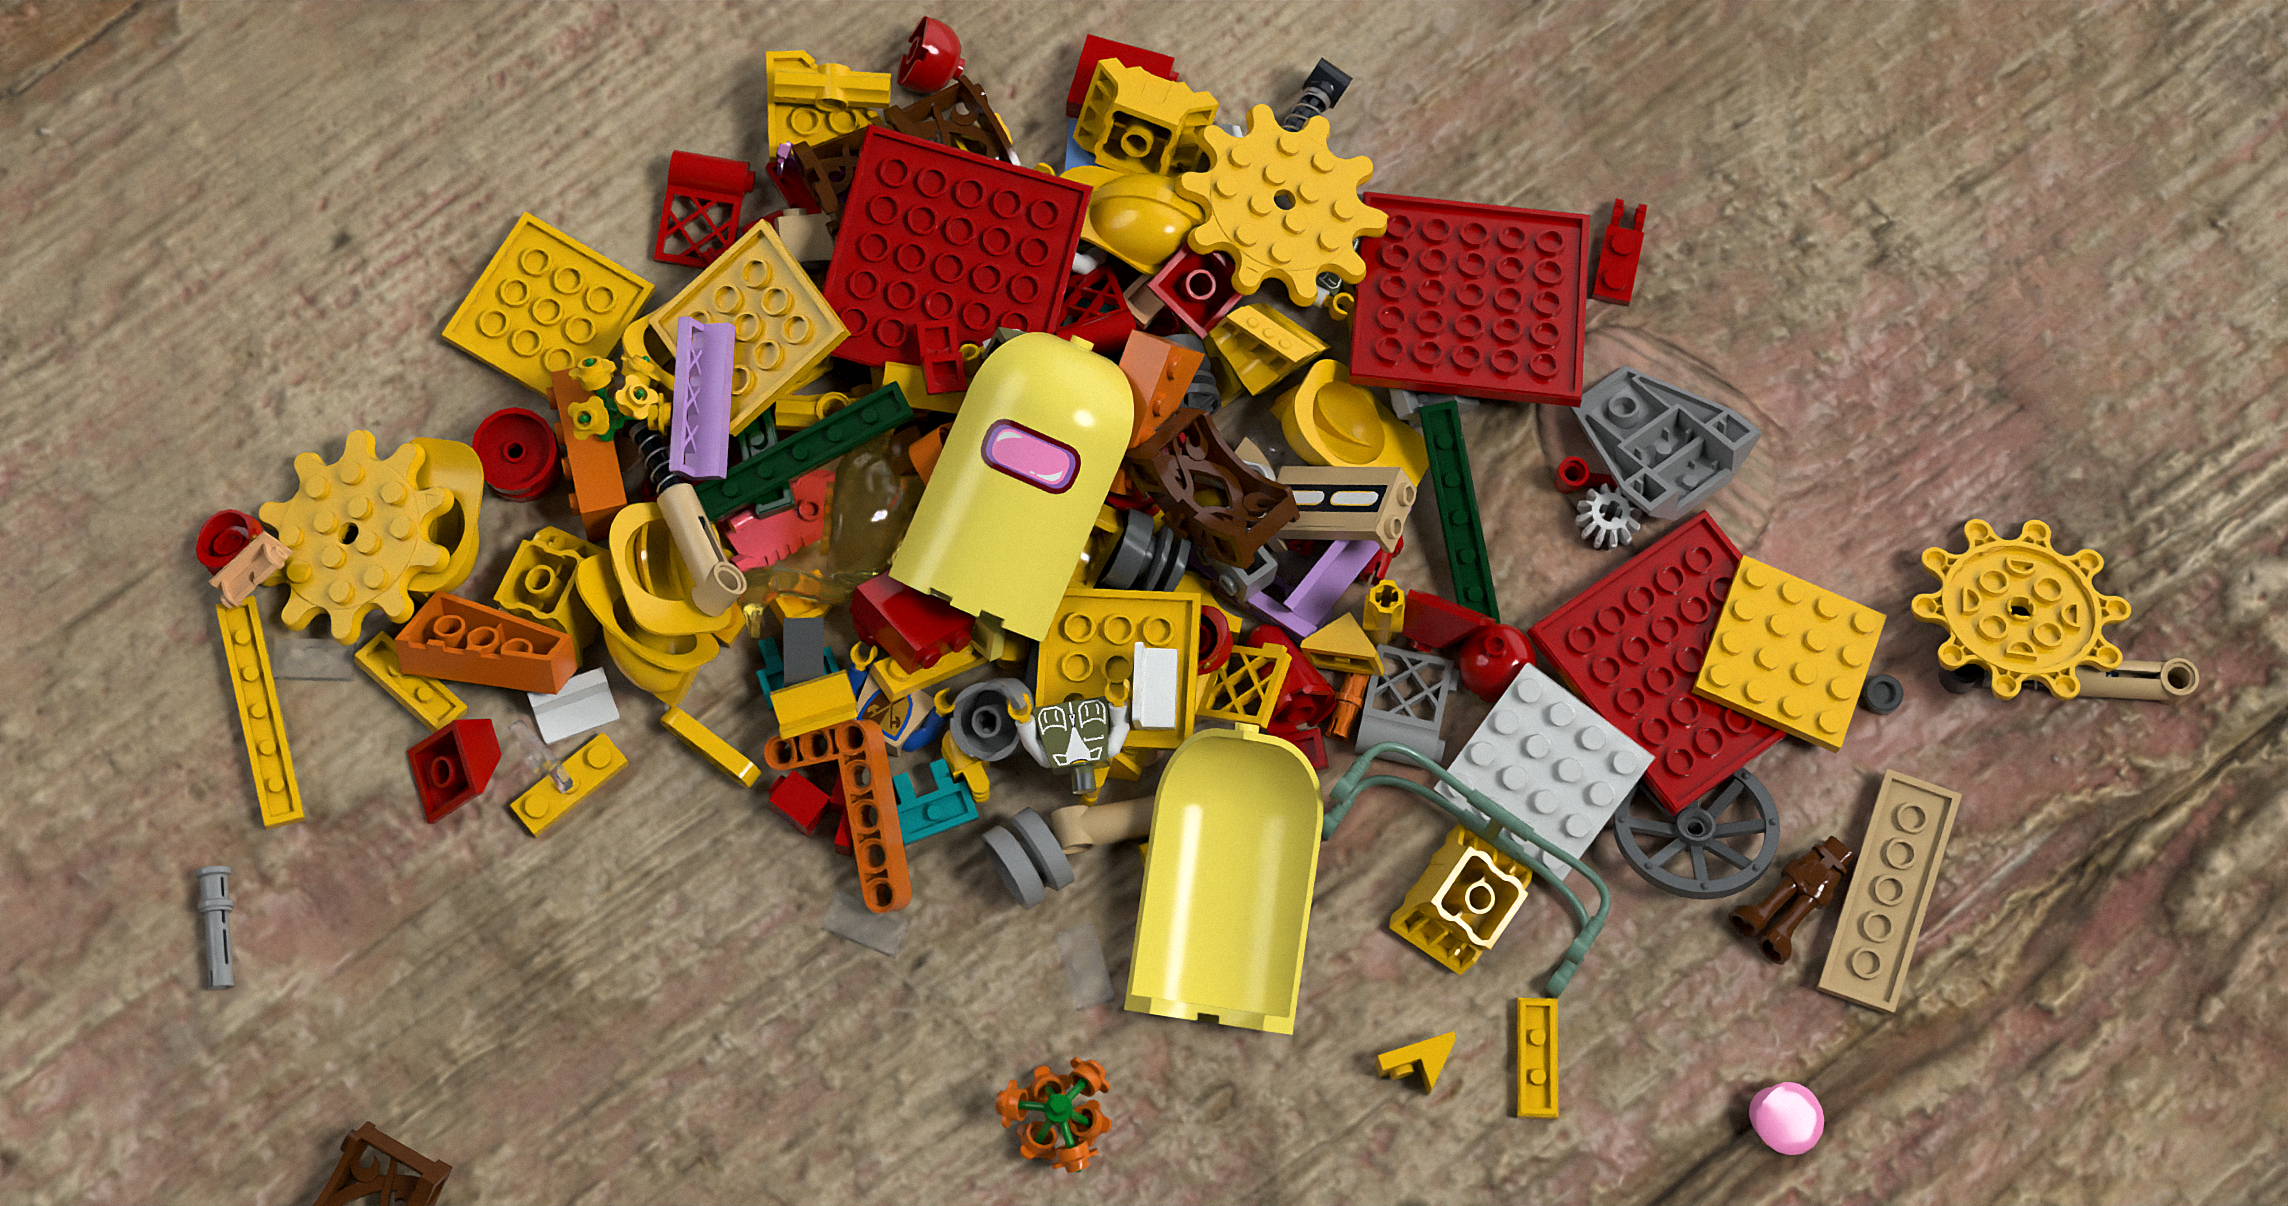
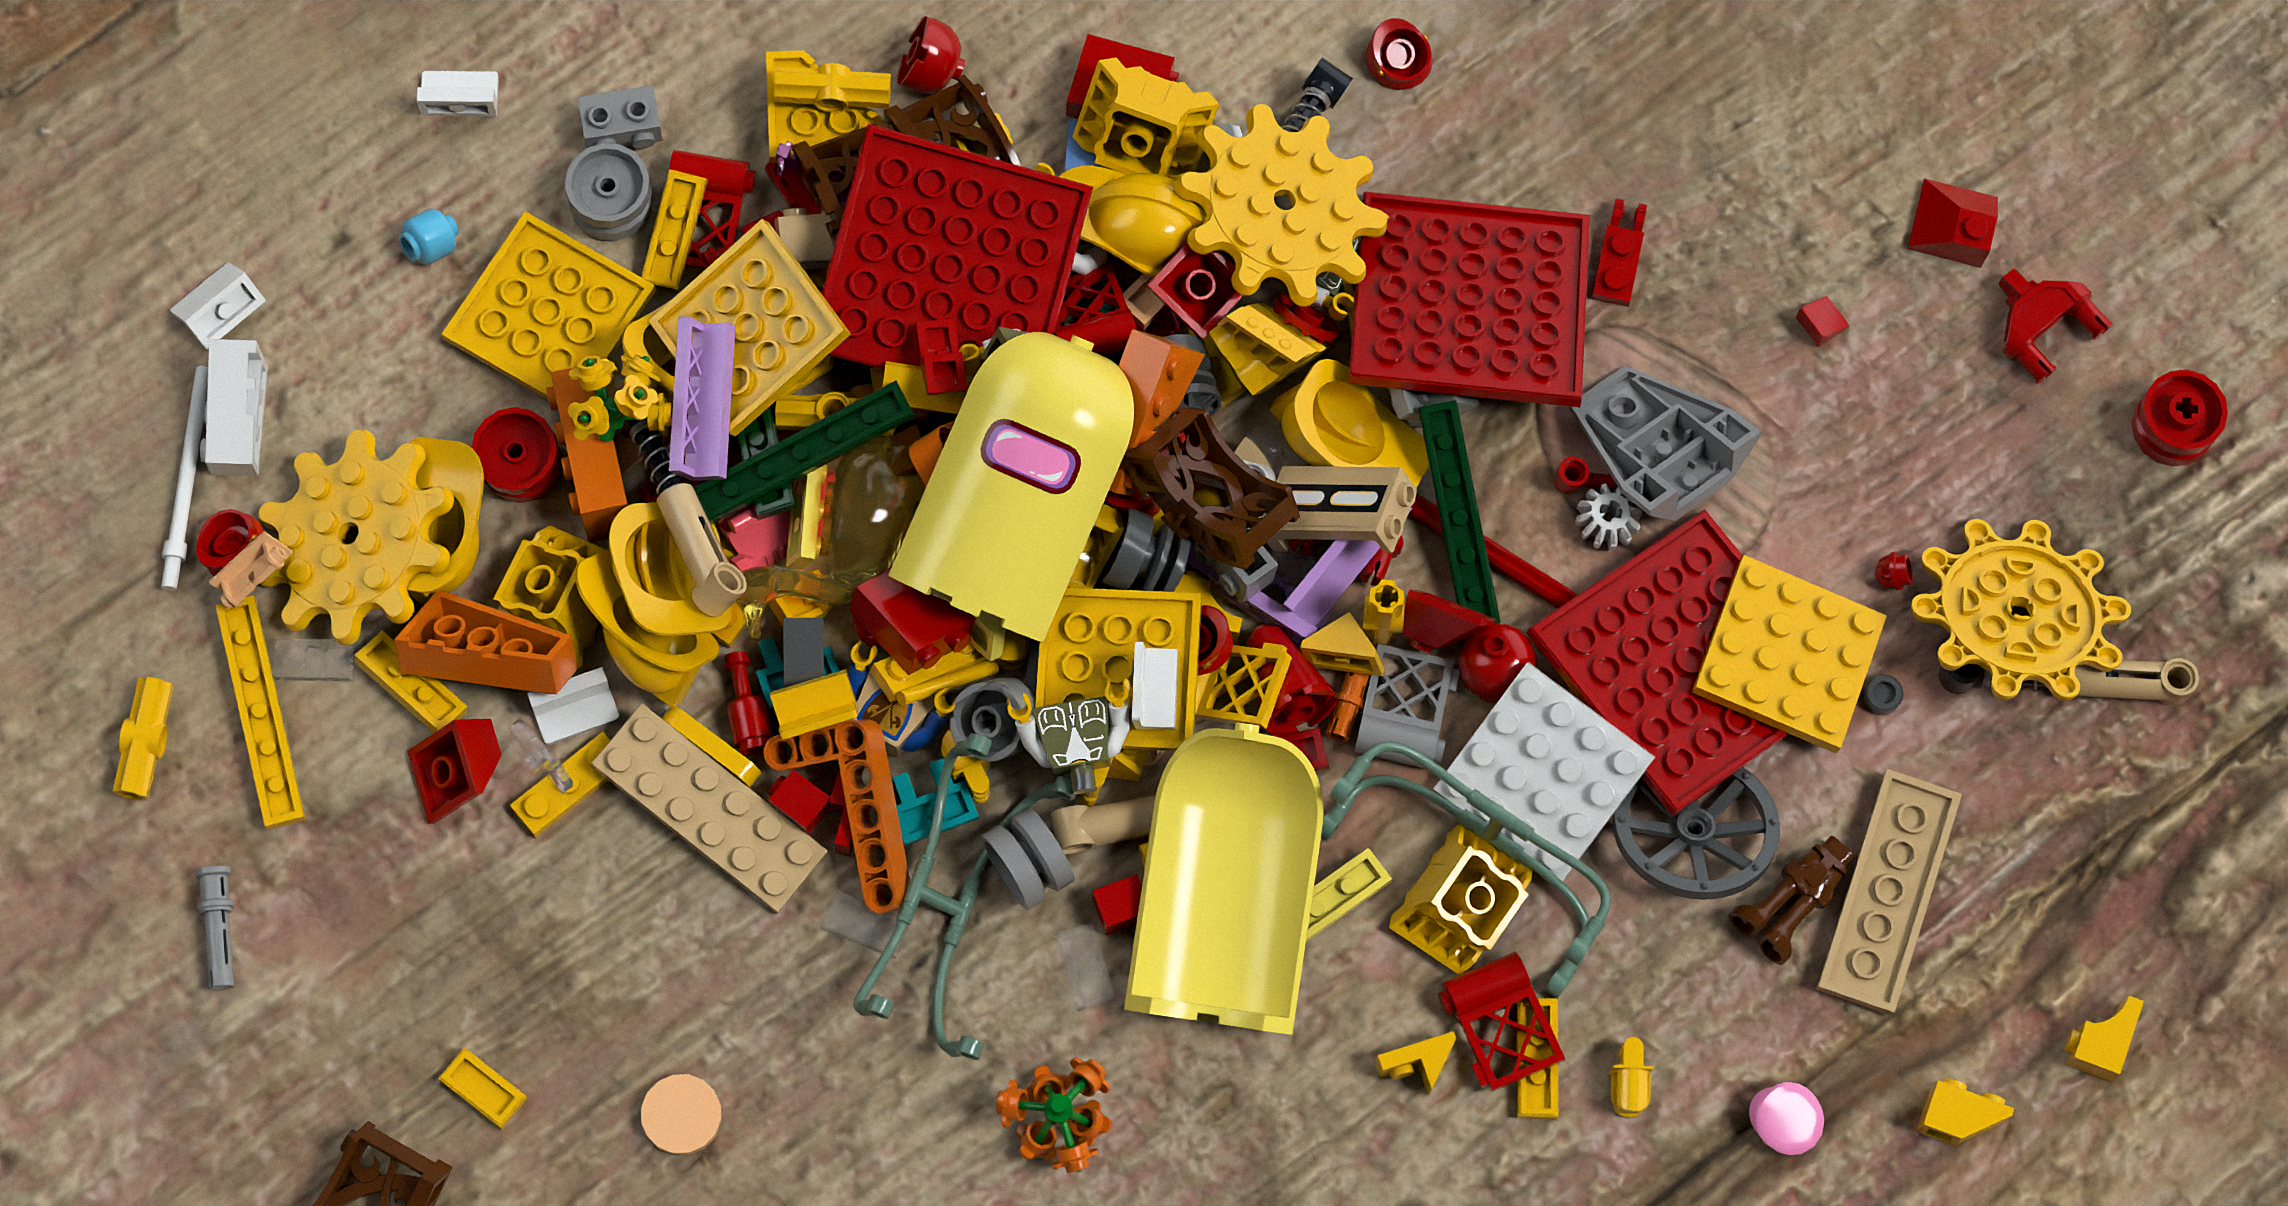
(143, 738): none -> yellow piece
(175, 549): none -> white bar
(218, 304): none -> white panel
(234, 407): none -> white wedge
(428, 236): none -> medium azure head
(458, 93): none -> white panel
(483, 1088): none -> yellow tile
(609, 191): none -> light grey wheel
(621, 118): none -> light grey brick
(674, 229): none -> yellow tile
(681, 1114): none -> light nougat tile
(709, 808): none -> tan plate
(747, 712): none -> red piece
(803, 539): none -> light yellow plate
(950, 680): none -> yellow bar
(960, 910): none -> sand green bar
(1118, 904): none -> red brick
(1307, 319): none -> red wheel
(1345, 891): none -> light yellow plate
(1399, 54): none -> red piece
(1482, 994): none -> red piece
(1502, 559): none -> red axle
(1630, 1080): none -> yellow arm
(1821, 320): none -> red slope
(1894, 571): none -> red plate
(1954, 223): none -> red slope
(1958, 1114): none -> yellow slope
(2037, 309): none -> red connector
(2104, 1045): none -> yellow arch
(2179, 417): none -> red wheel

